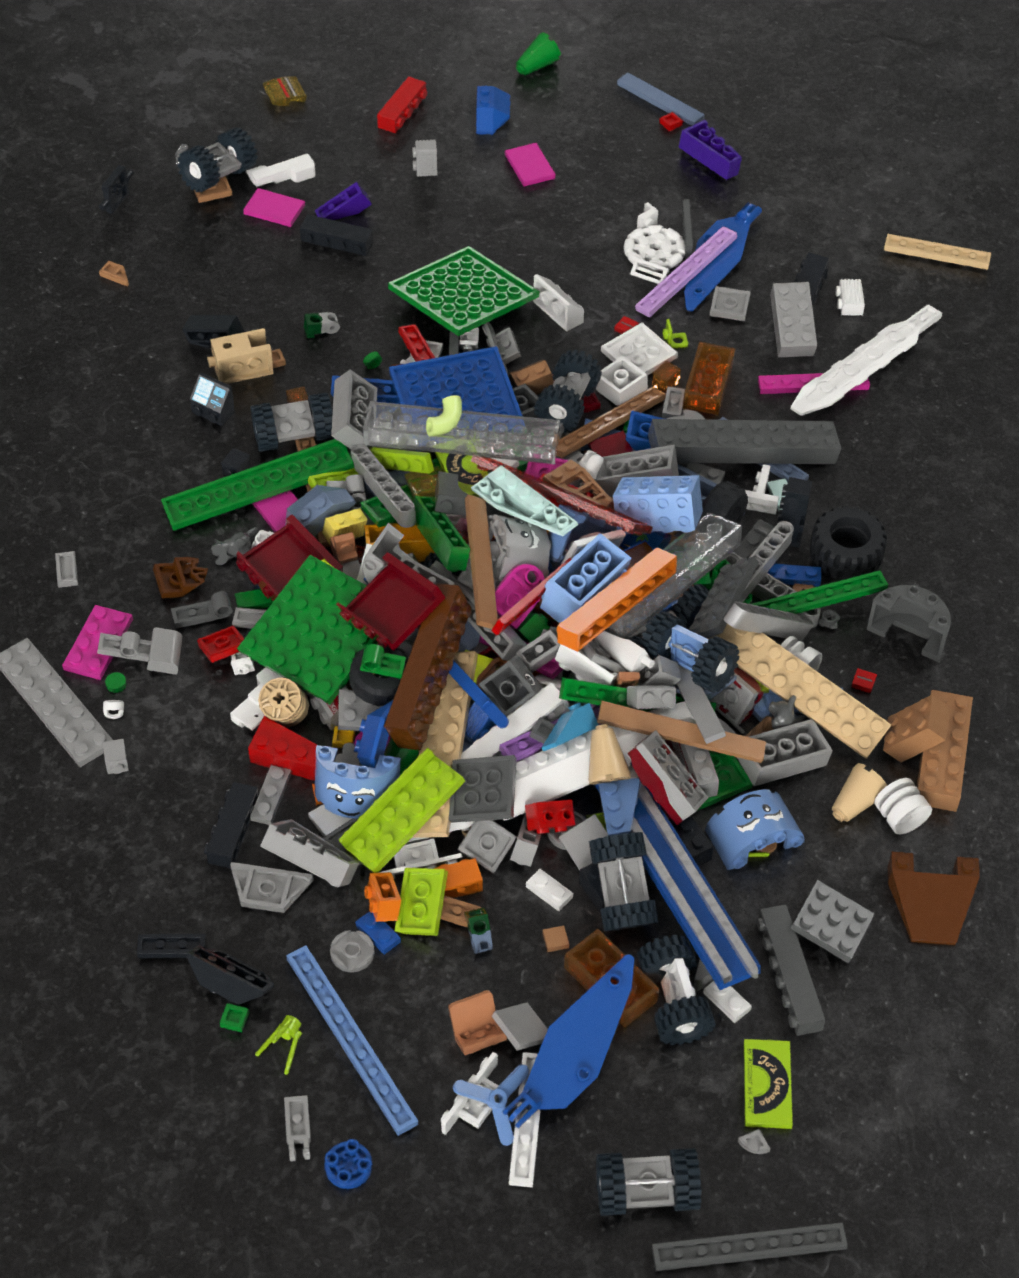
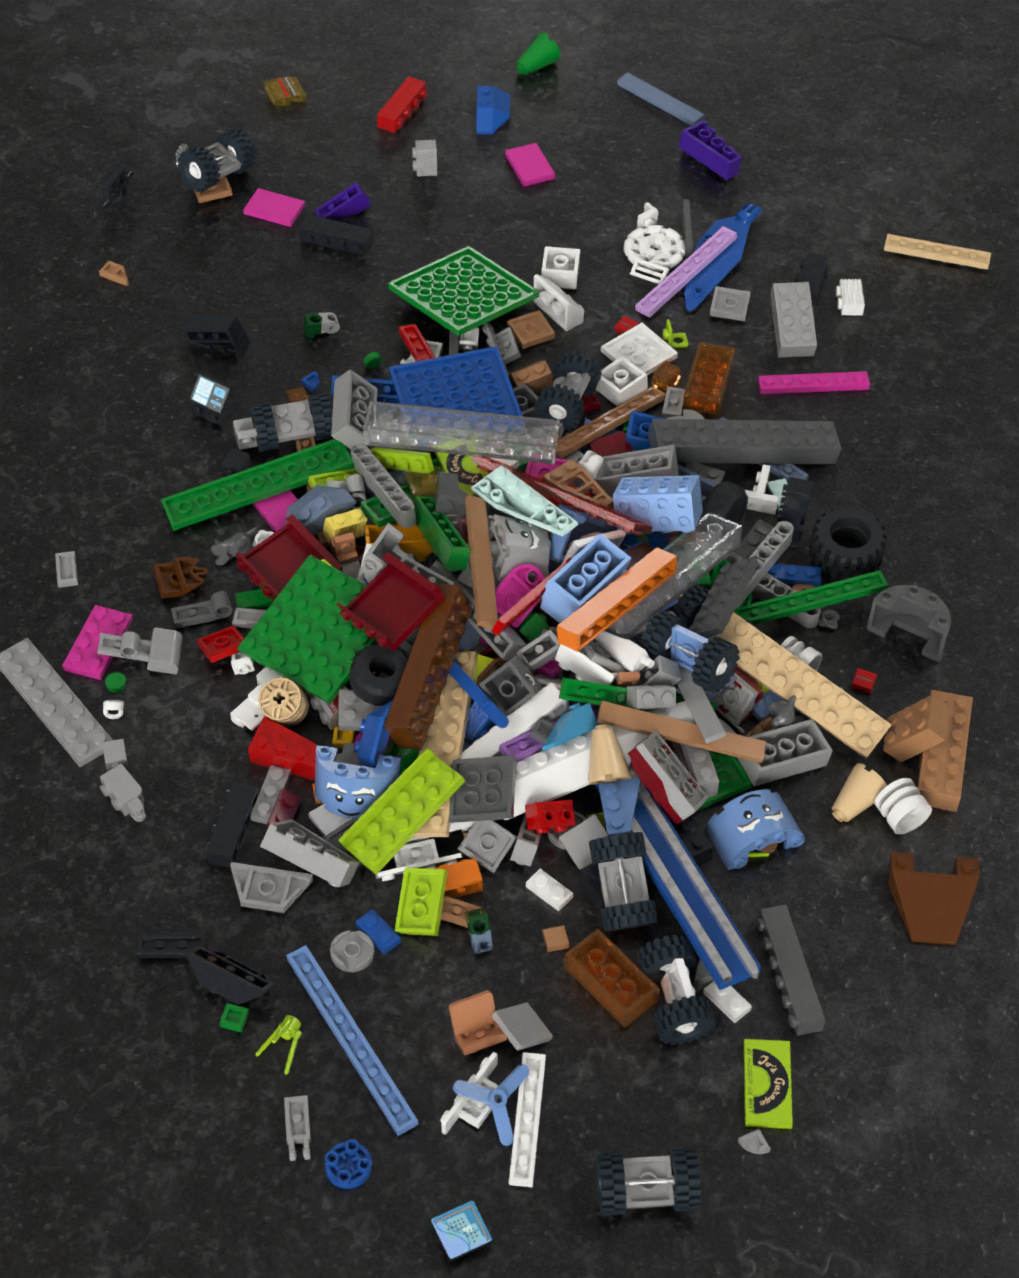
(124, 792): none -> light grey hinge
(241, 356): tan torso -> none
(245, 433): none -> light grey brick
(278, 358): medium nougat tile -> none
(284, 807): none -> dark red plate
(296, 169): white piece -> none
(311, 382): none -> blue tile
(382, 663): green plate -> none
(383, 897): orange brick -> none
(448, 419): yellowish green cylinder -> none
(461, 1230): none -> piece
(531, 329): none -> medium nougat plate
(561, 266): none -> white brick
(575, 1045): blue wing -> none
(671, 121): red tile -> none
(749, 1246): dark grey plate -> none
(767, 621): light grey beam -> none
(832, 921): plate -> none
(863, 362): white plate -> none

